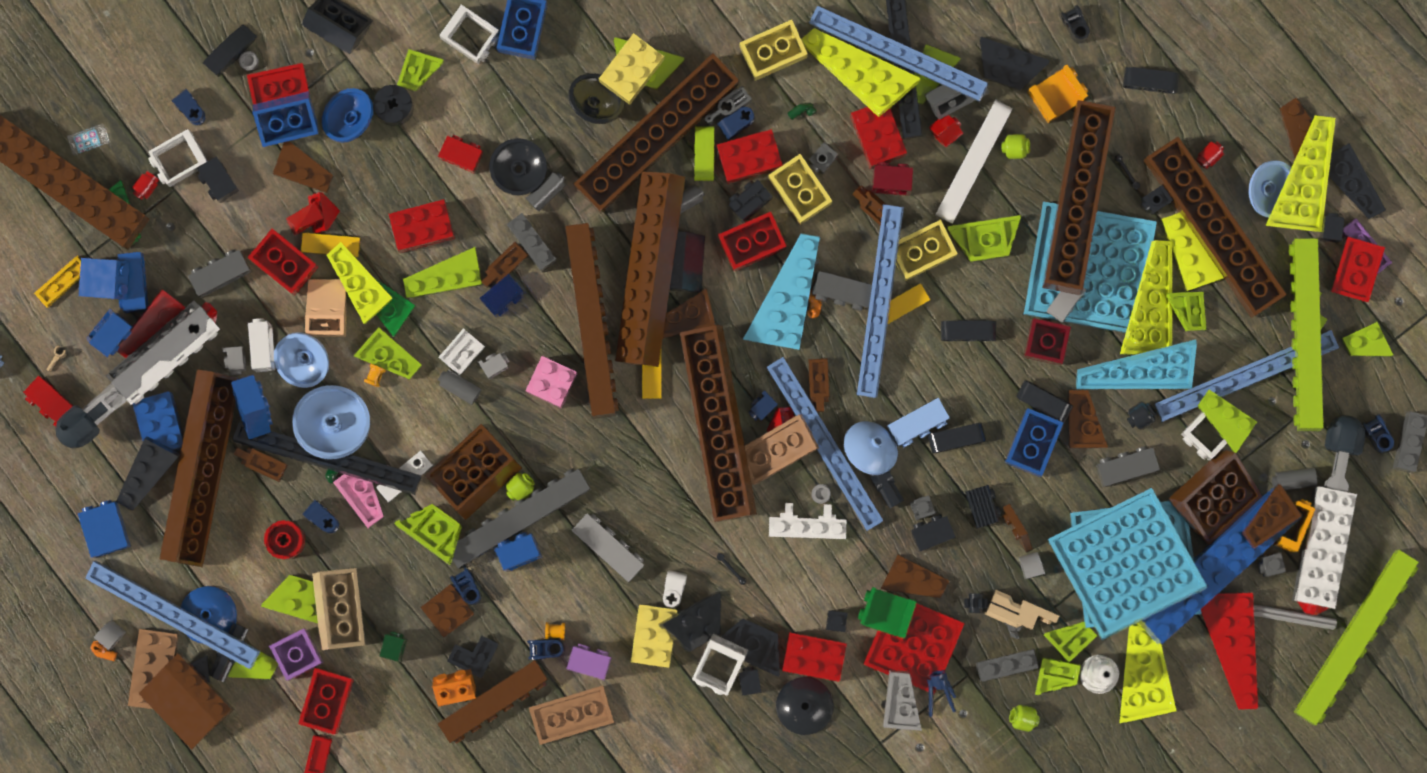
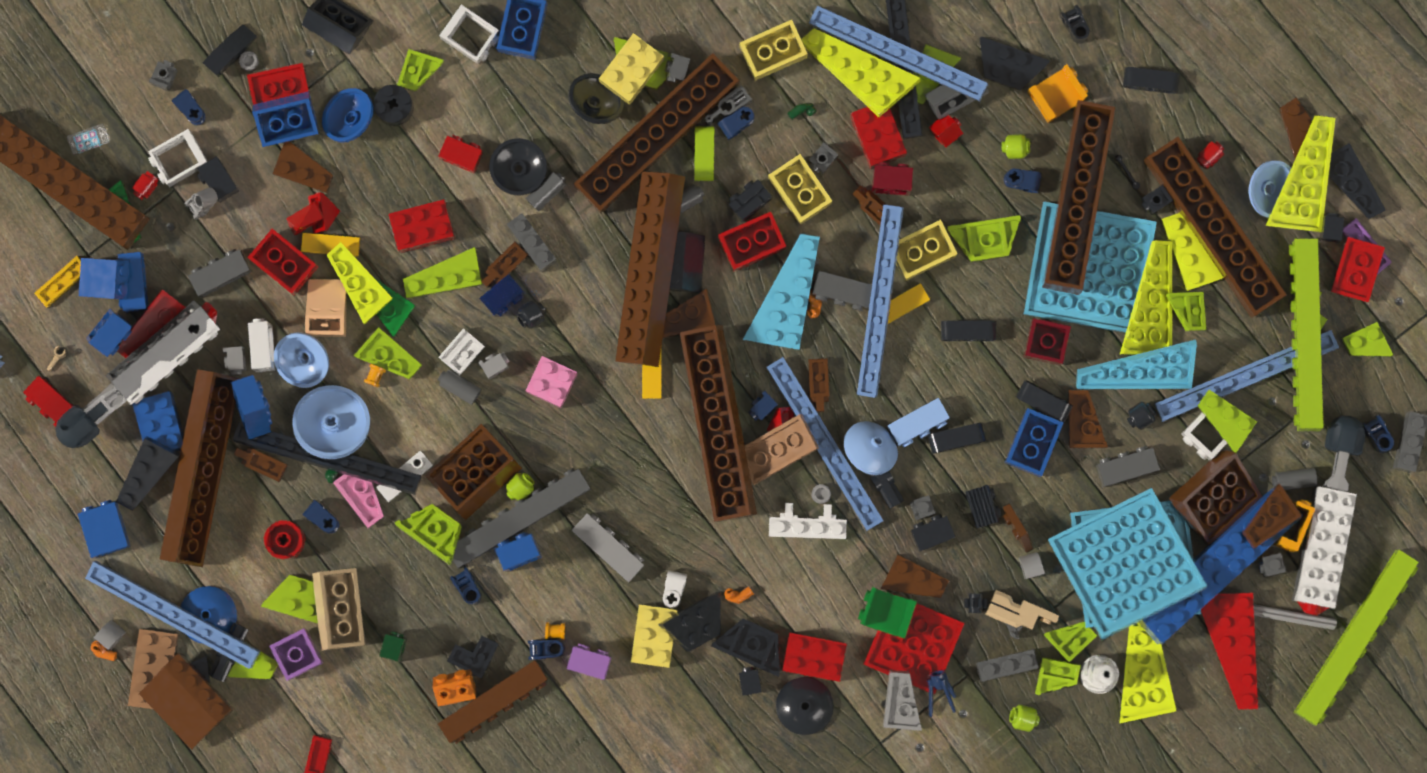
(166, 81): none -> dark grey brick
(201, 202): none -> light grey piece
(326, 701): red brick -> none
(447, 610): reddish brown plate -> none
(531, 315): none -> black head
(571, 715): medium nougat plate -> none
(590, 320): reddish brown brick -> none
(676, 67): none -> dark grey brick
(720, 557): black hinge -> none
(724, 647): white window -> none
(736, 596): none -> orange arm
(749, 156): red brick -> none
(836, 621): black brick -> none
(974, 161): white beam -> none
(1026, 180): none -> dark blue piece
(1064, 304): light grey slope -> none

